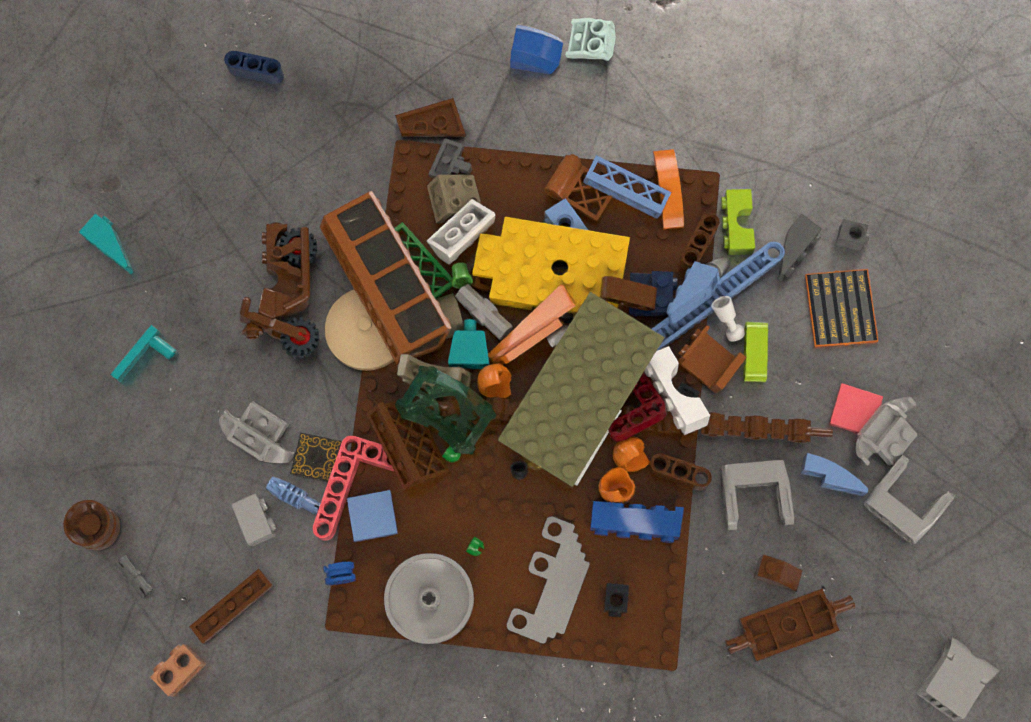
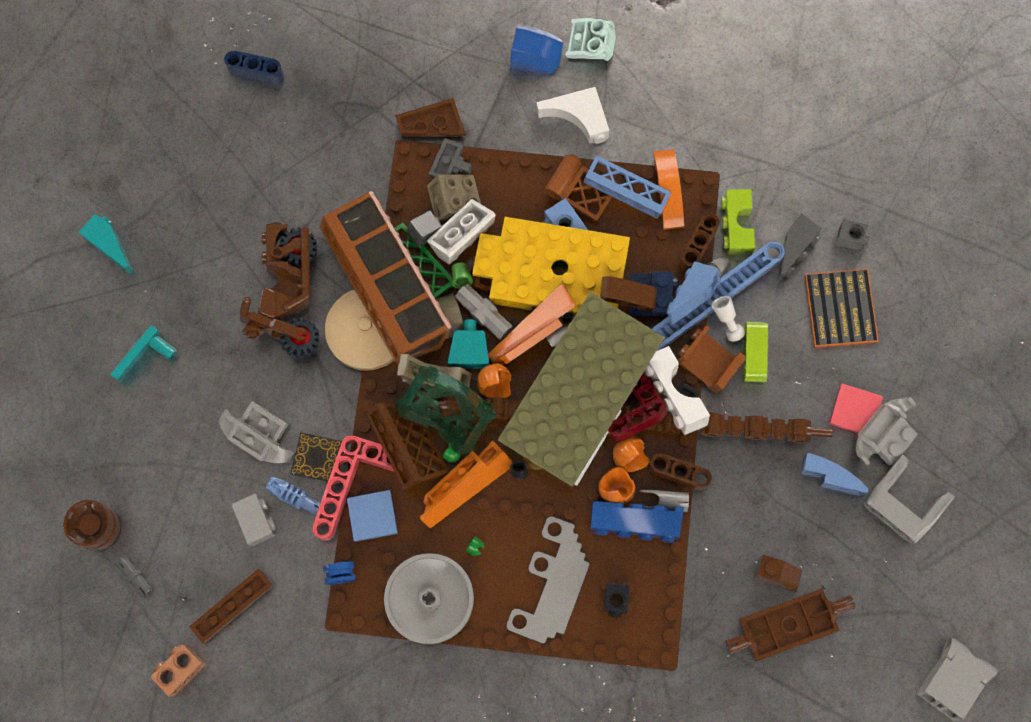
(423, 228): none -> brick
(464, 482): none -> orange wedge
(581, 109): none -> white arch
(670, 499): none -> light grey piece
(754, 475): light grey connector -> none

